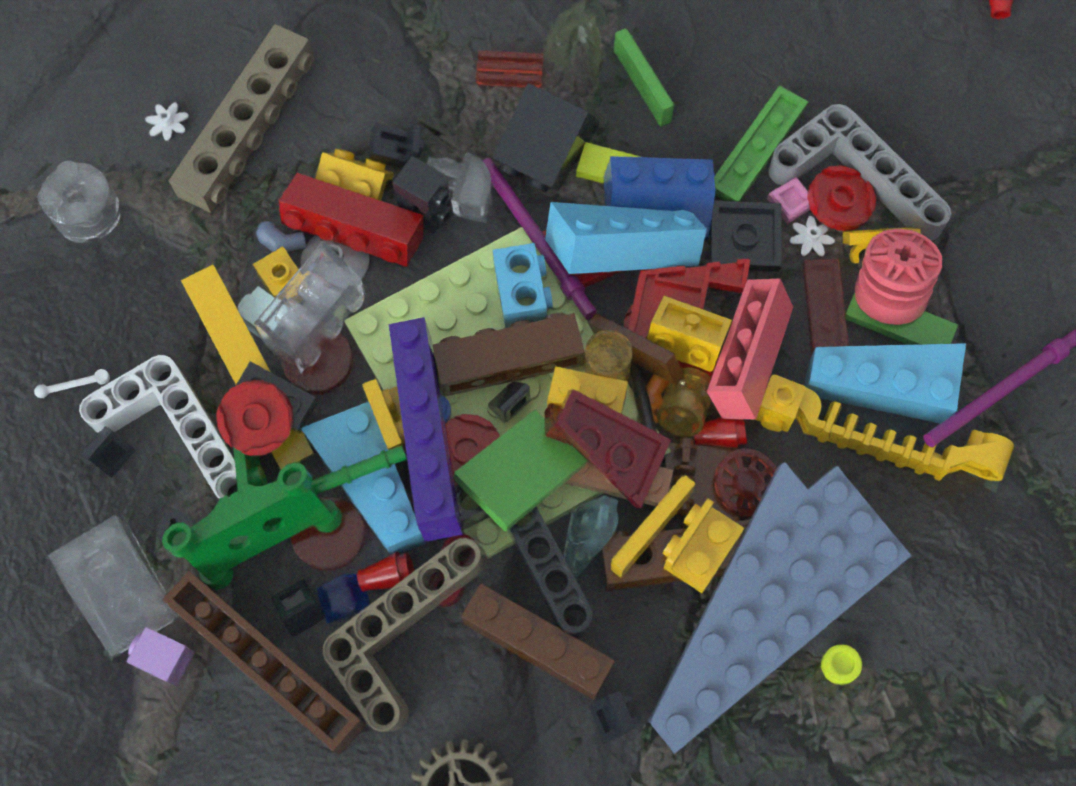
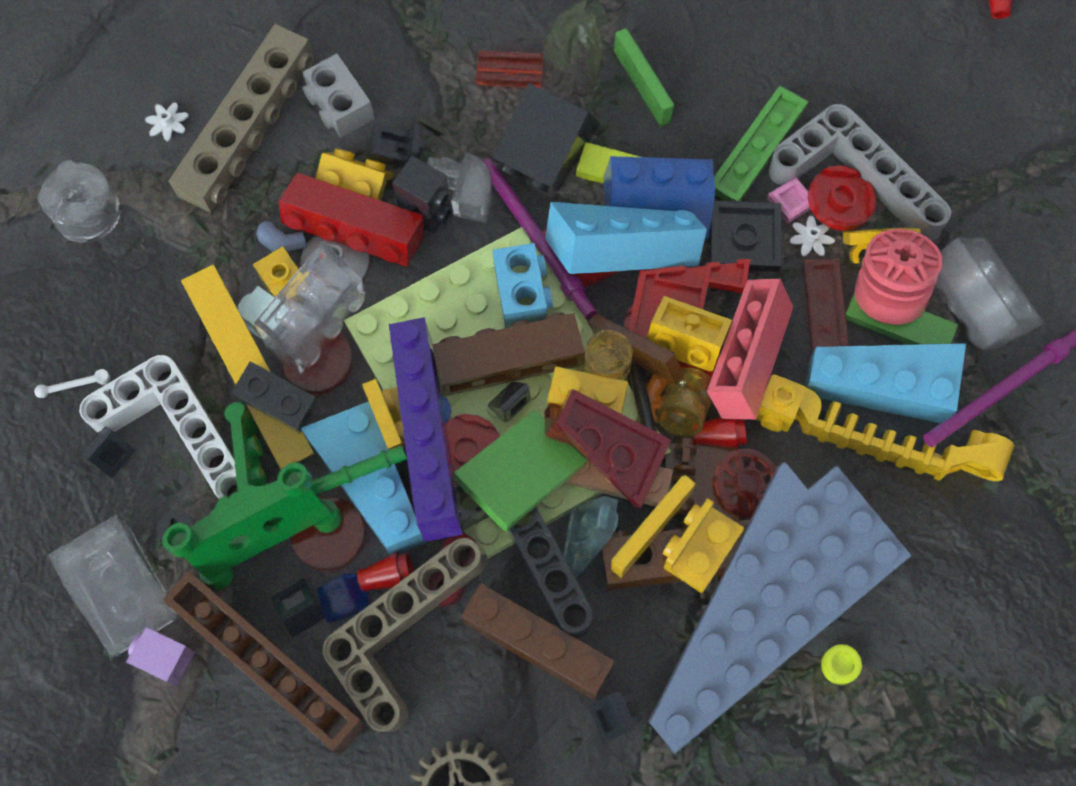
(255, 417): red tile -> none
(341, 94): none -> light grey brick
(984, 294): none -> clear slope

